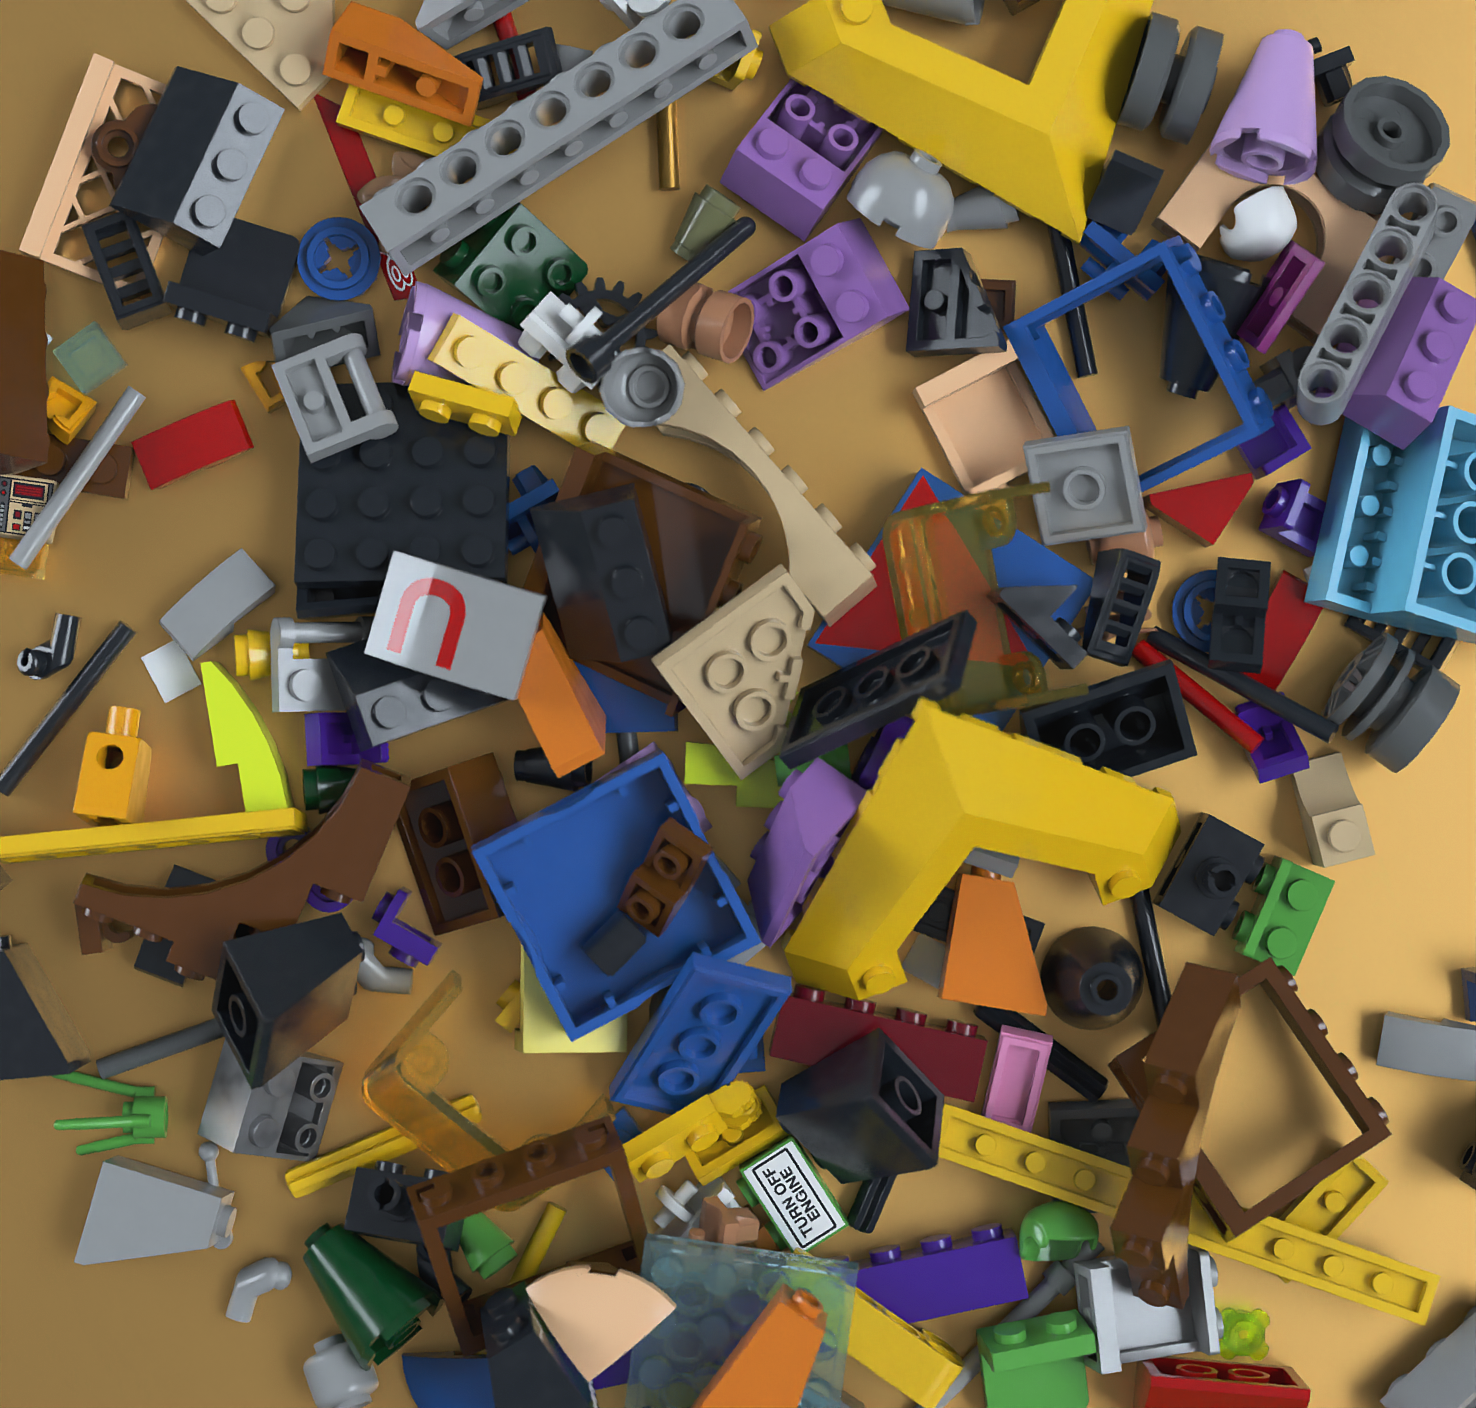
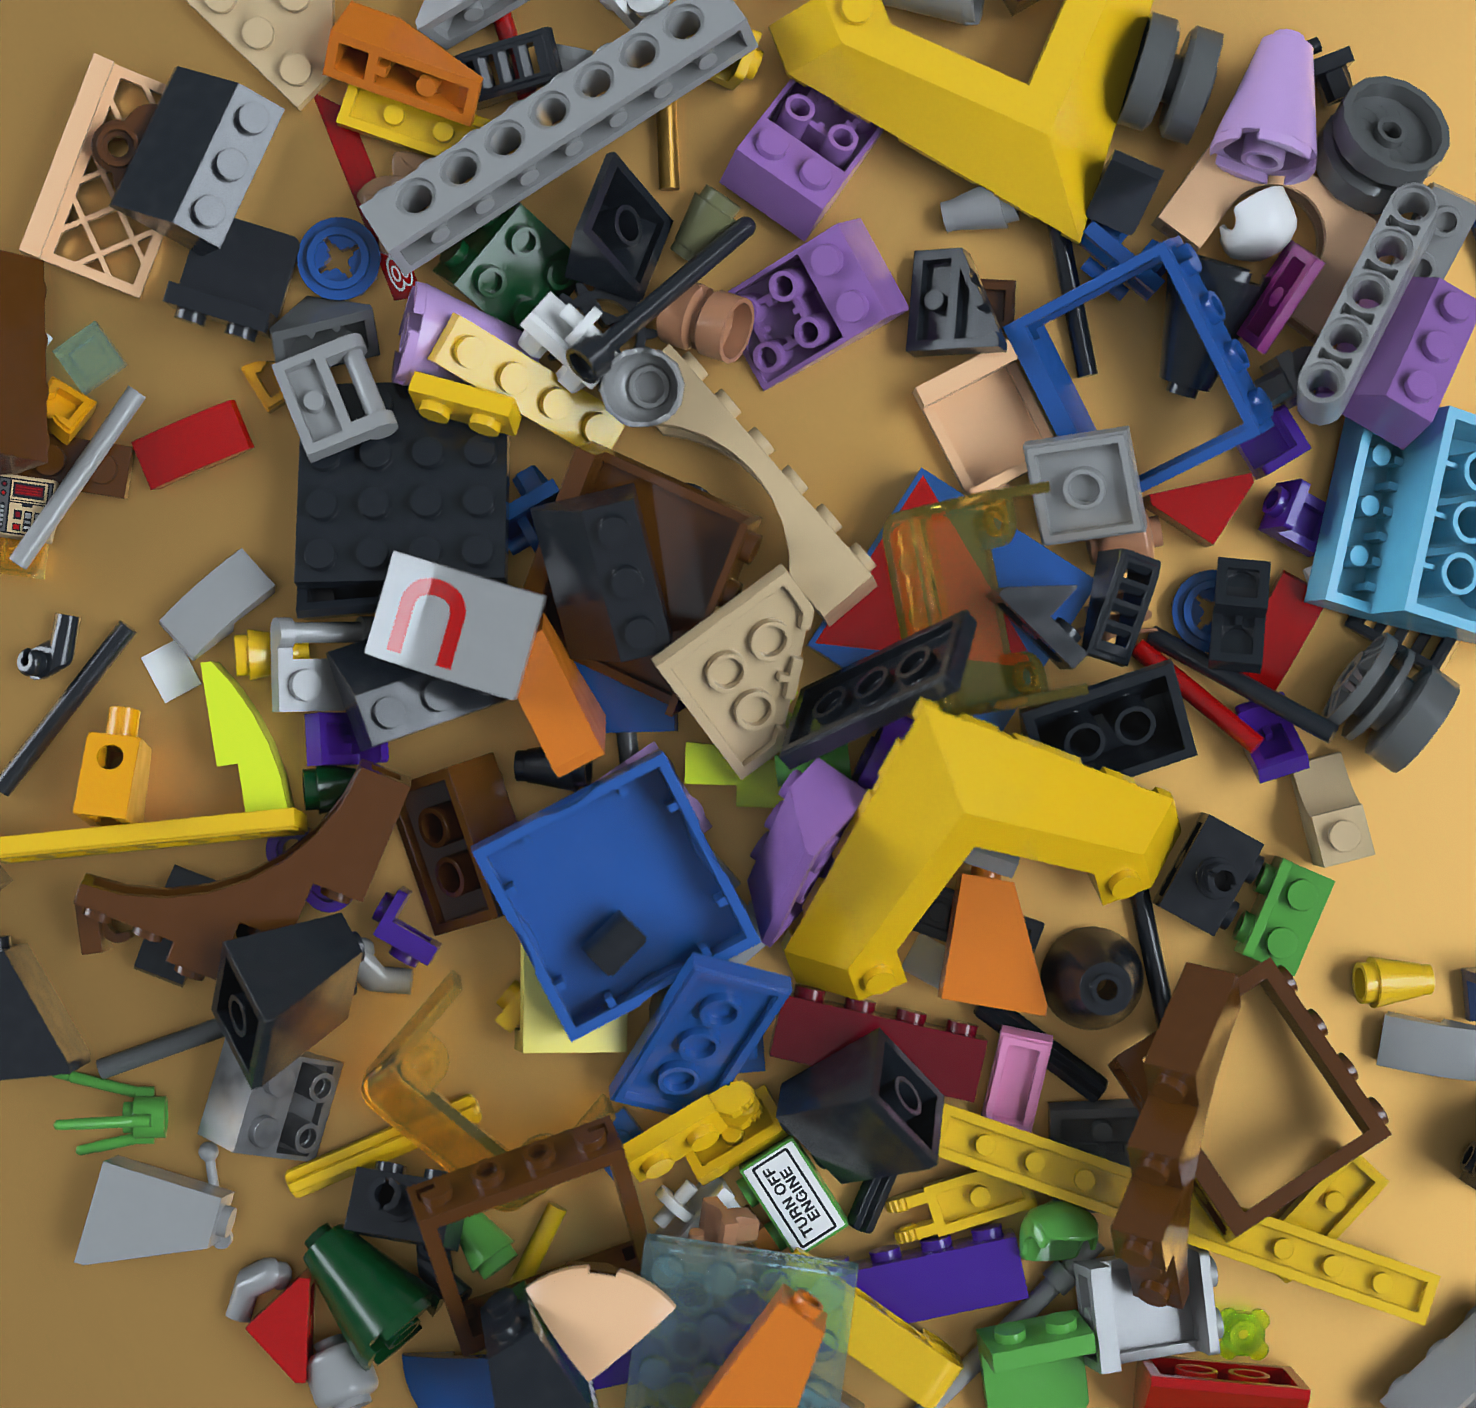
(142, 310): black slope -> none
(287, 1326): none -> red slope
(618, 233): none -> black slope
(664, 877): reddish brown slope -> none
(906, 195): light grey cylinder -> none
(959, 1204): none -> yellow hinge
(1391, 981): none -> yellow cone

